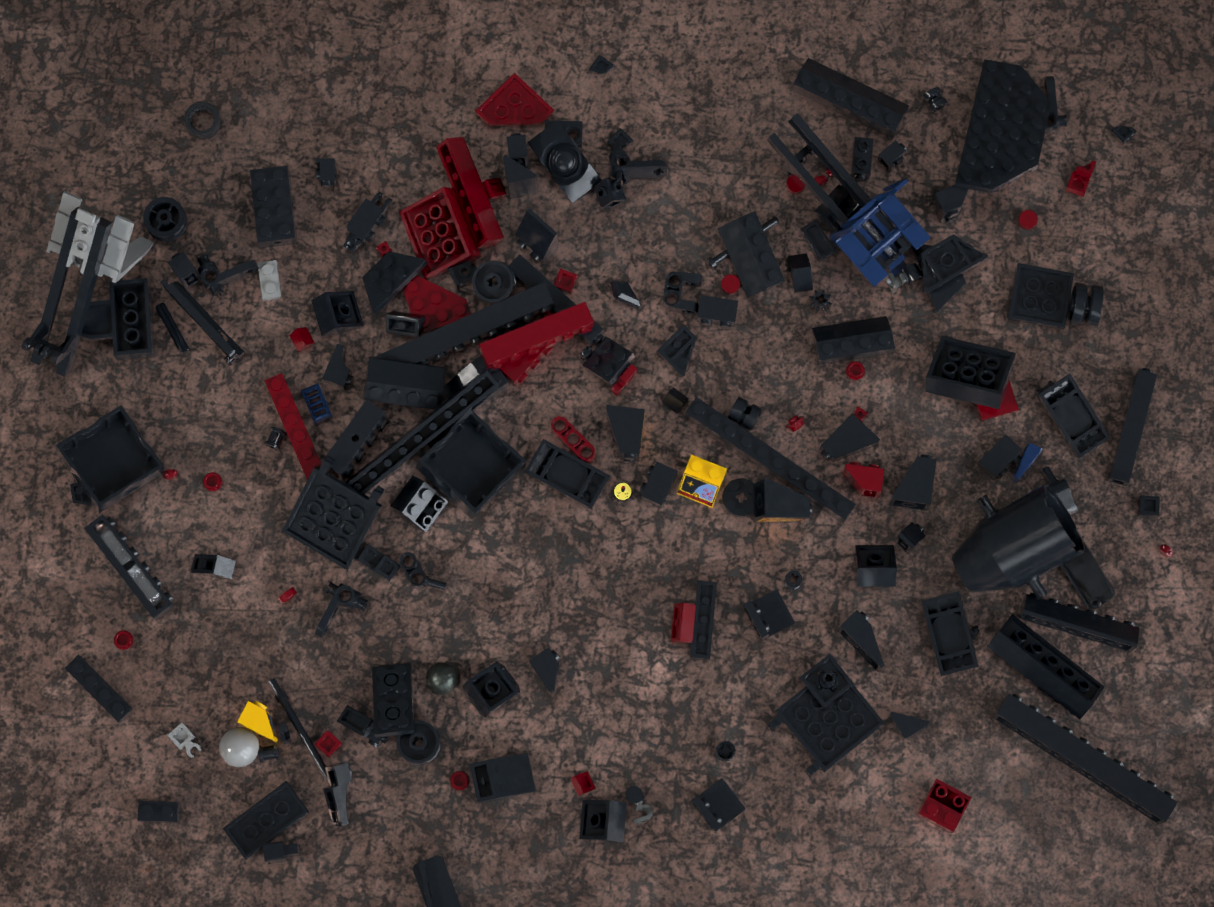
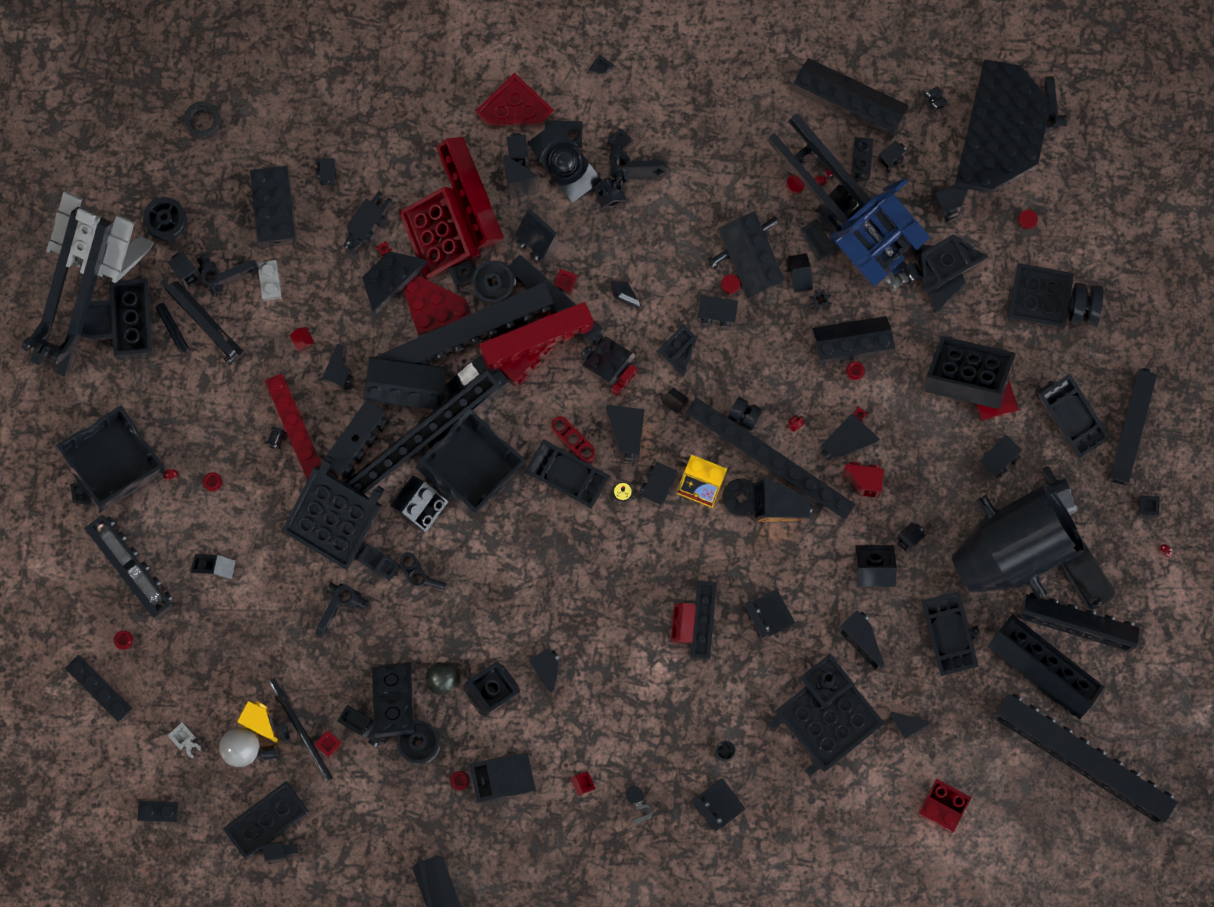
(287, 595): dark red tile -> none
(322, 417): dark blue slope -> none
(337, 312): black slope -> none
(338, 777): black slope -> none
(404, 323): black slope -> none
(494, 188): dark red plate -> none
(603, 820): black slope -> none
(685, 279): black piece -> none
(795, 574): black bush -> none
(917, 485): black slope -> none
(1029, 455): dark blue slope -> none
(1080, 178): dark red slope -> none
(1123, 133): black tile -> none

